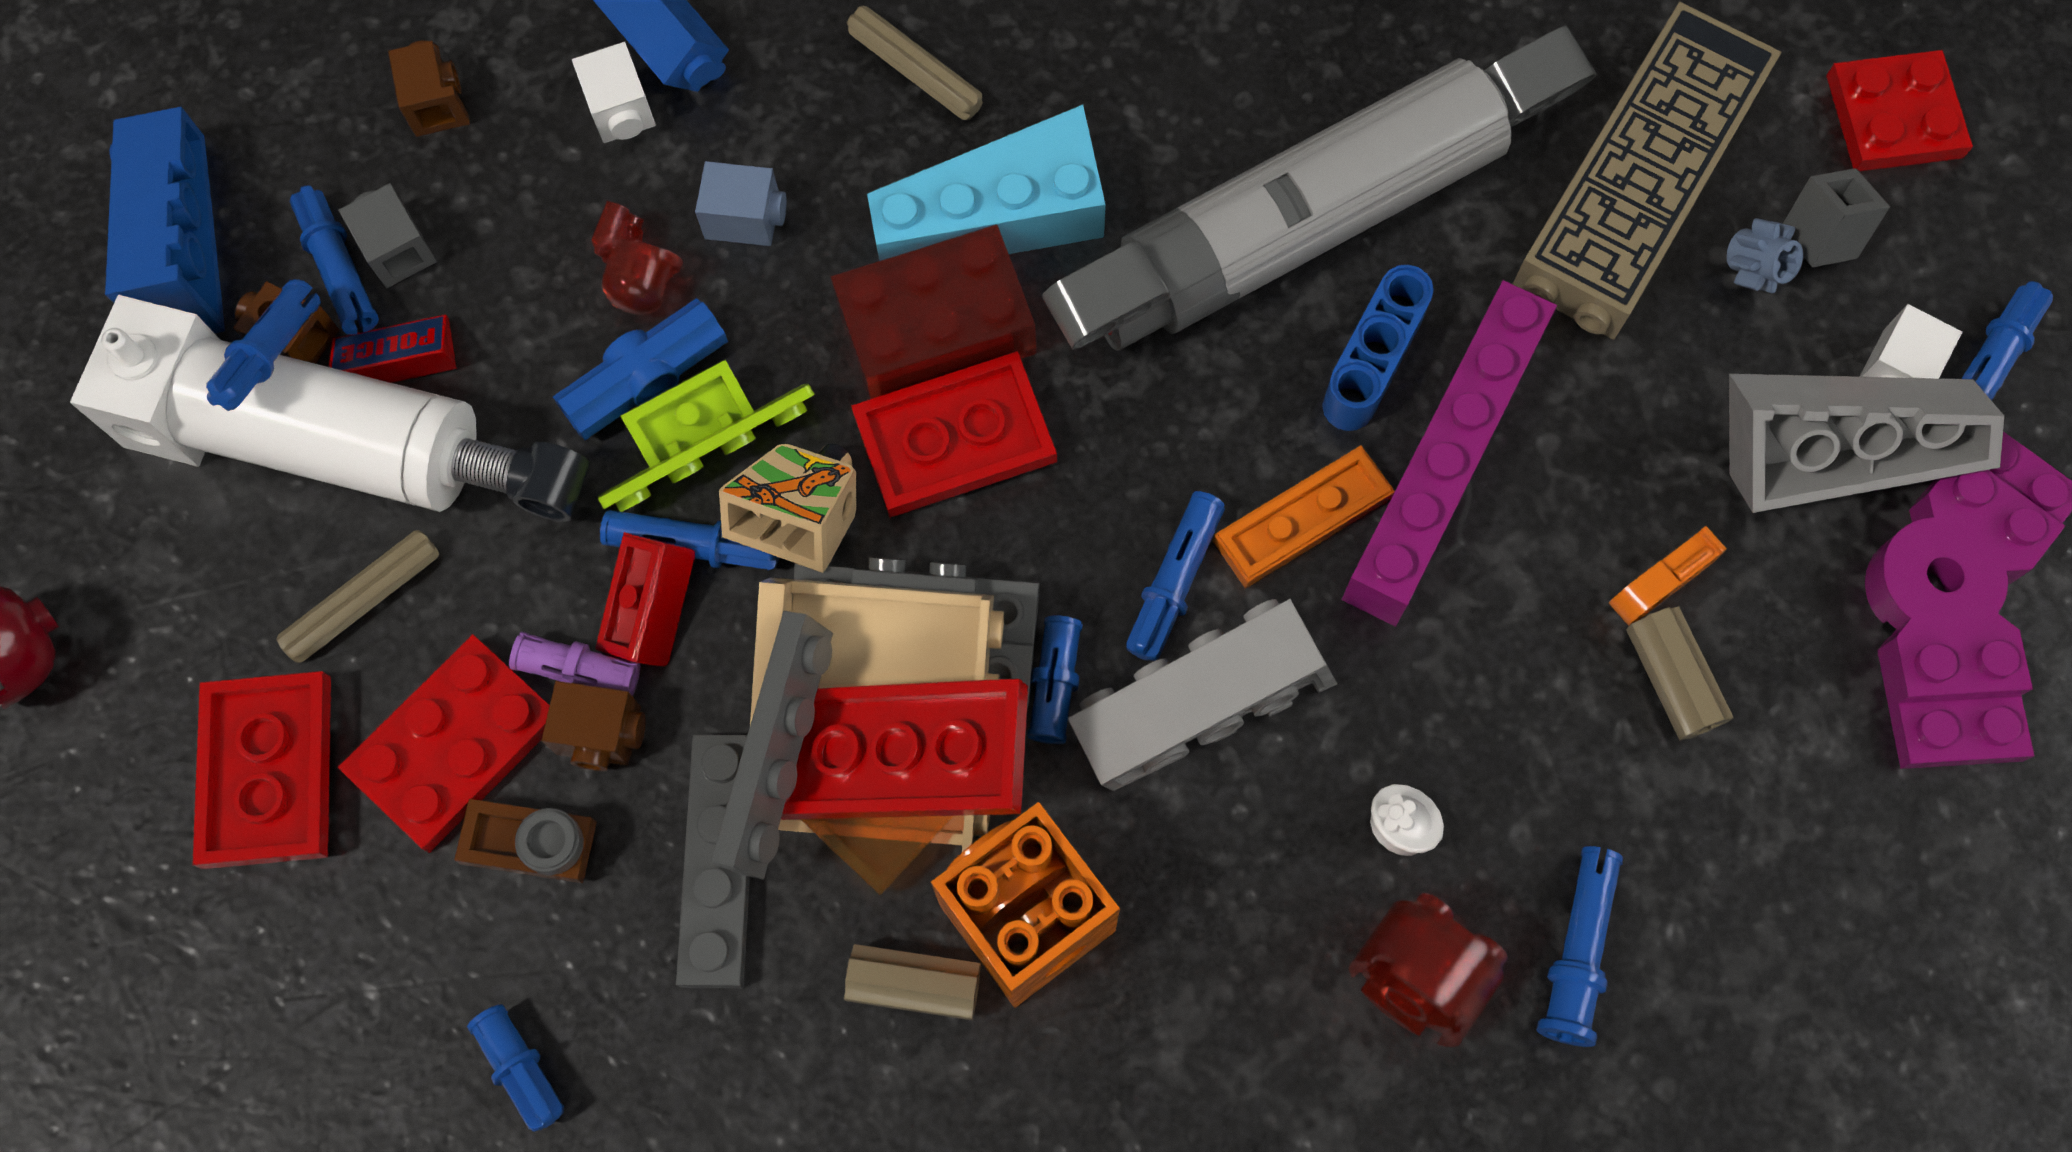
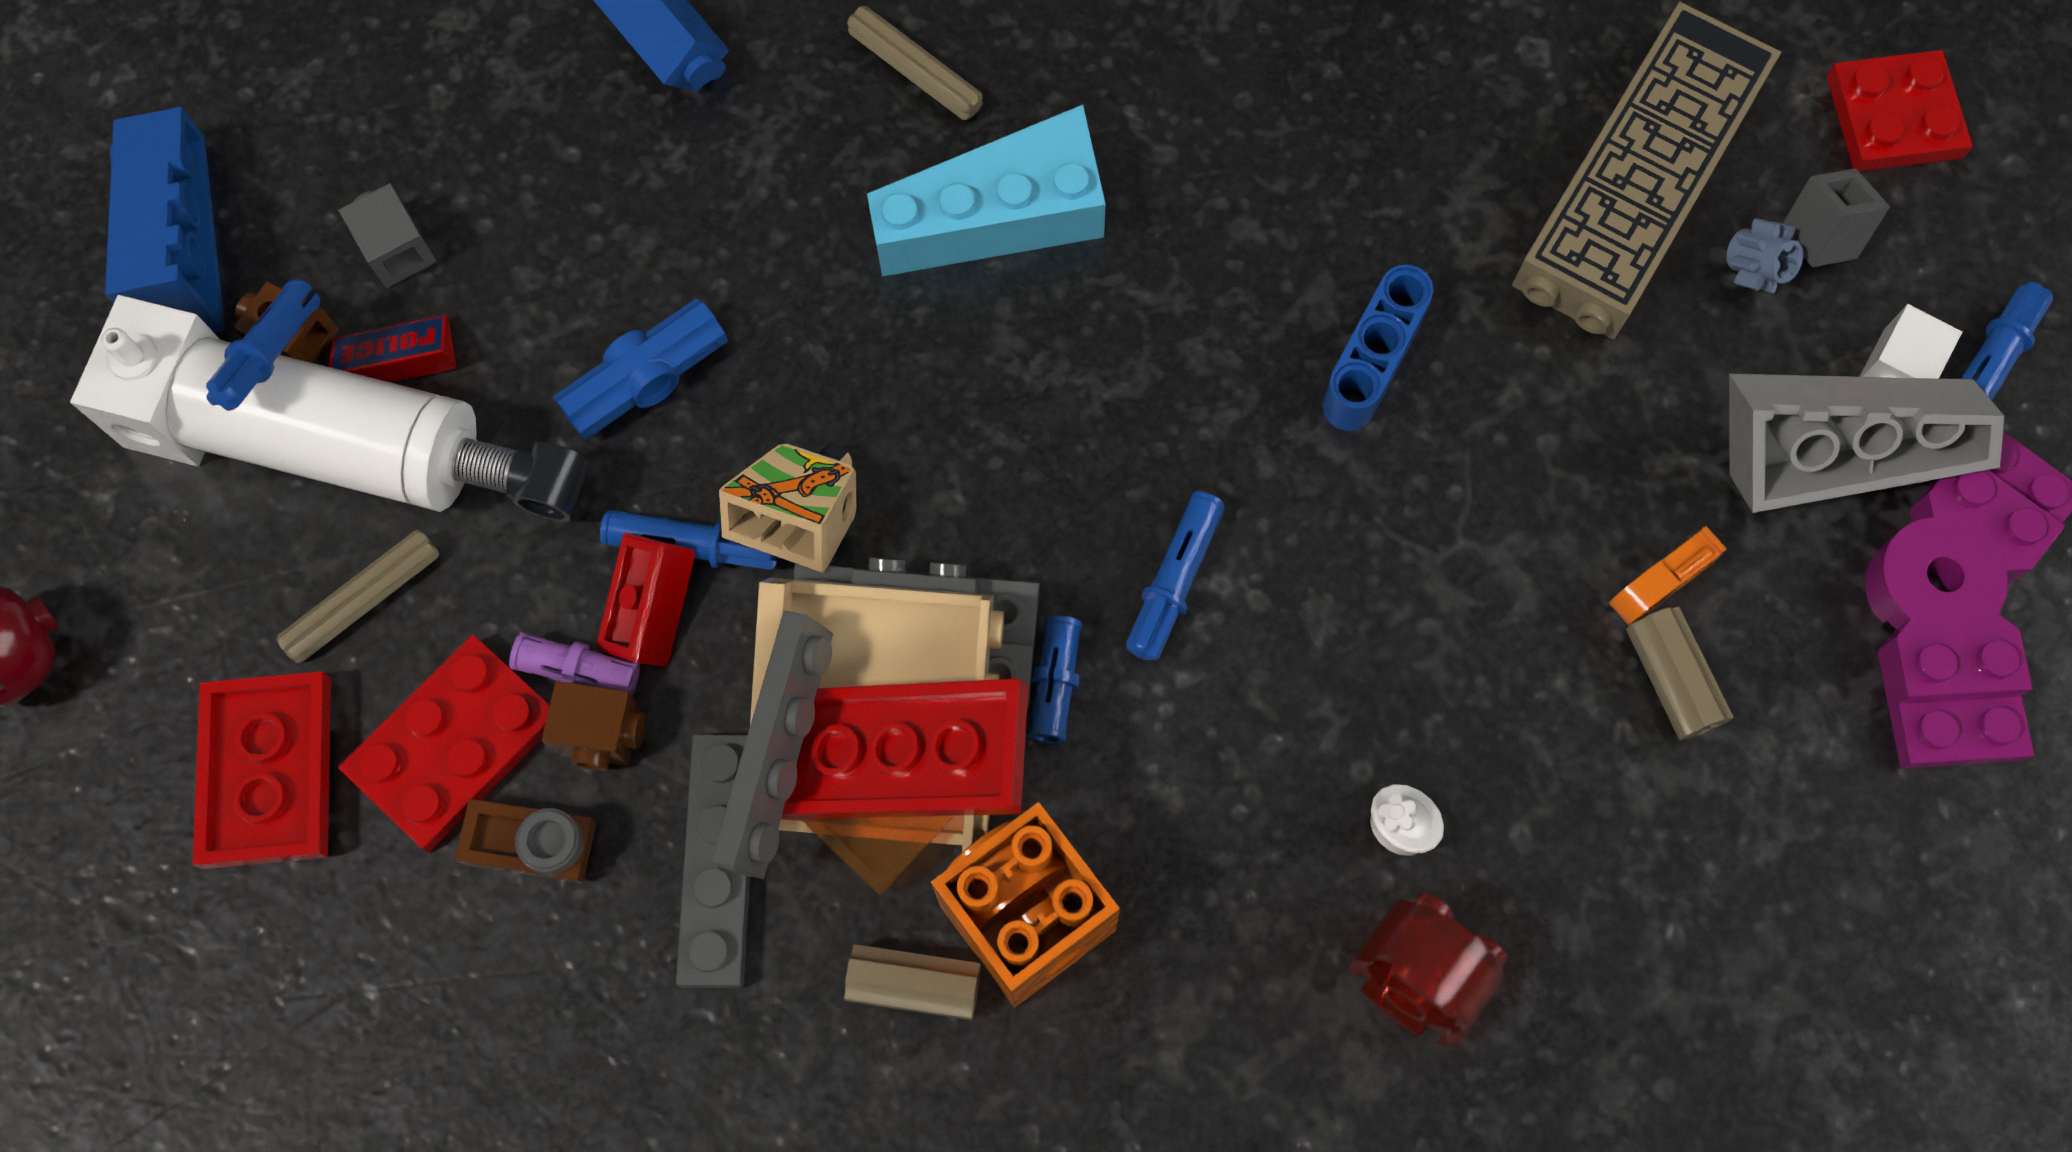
(326, 243): blue axle -> none
(427, 88): reddish brown brick -> none
(516, 1068): blue axle -> none
(614, 93): white brick -> none
(634, 270): clear red piece -> none
(690, 423): lime bracket -> none
(739, 203): sand blue brick -> none
(934, 311): clear red brick -> none
(954, 434): red plate -> none
(1200, 694): light grey wedge -> none
(1303, 516): orange tile -> none
(1314, 195): piece -> none
(1448, 454): magenta brick -> none
(1578, 975): blue pin -> none

